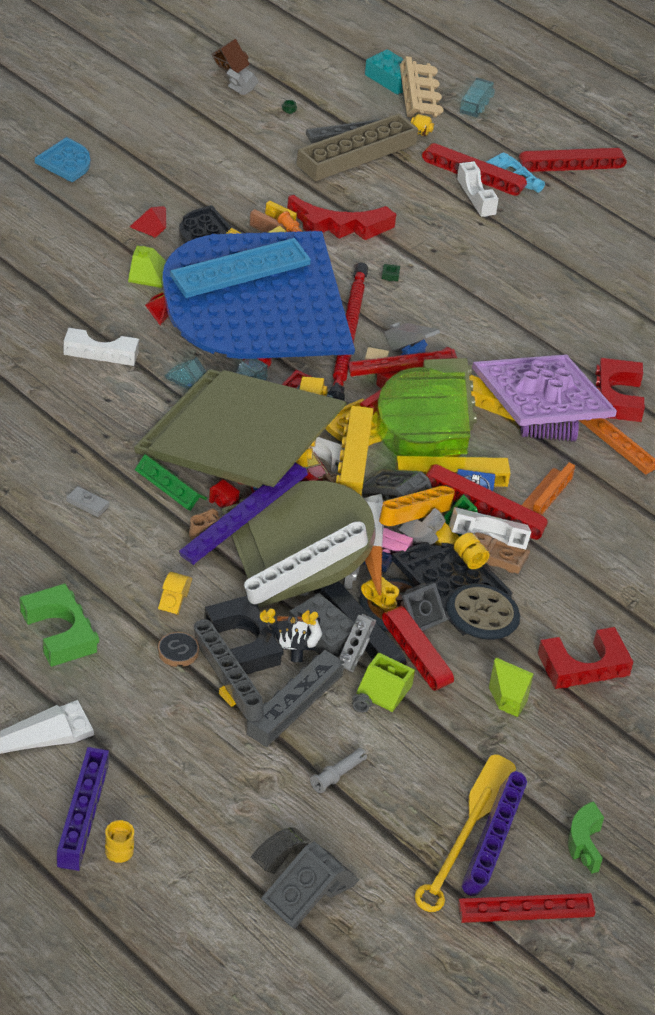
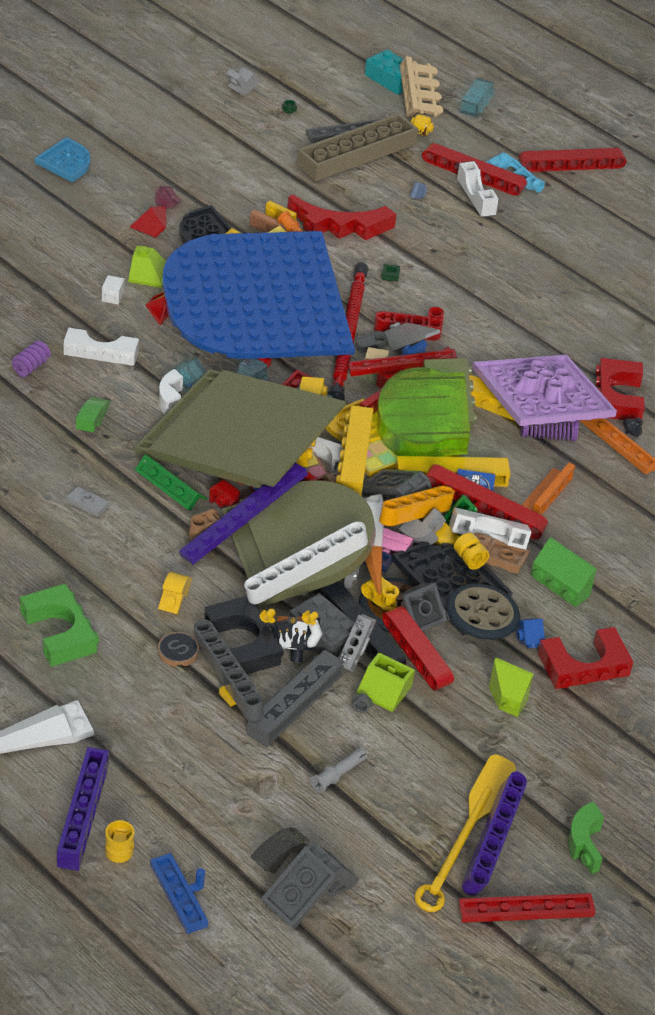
(31, 358): none -> medium lavender piece
(92, 414): none -> bright green slope
(113, 289): none -> white brick
(166, 197): none -> clear pink cap
(168, 390): none -> white brick
(180, 893): none -> blue plate
(231, 57): reddish brown wedge -> none
(240, 267): dark azure plate -> none
(369, 340): none -> dark grey piece
(379, 458): none -> tile
(419, 190): none -> sand blue plate
(434, 320): none -> red beam
(530, 632): none -> blue brick
(564, 572): none -> bright green slope
(633, 426): none -> black piece

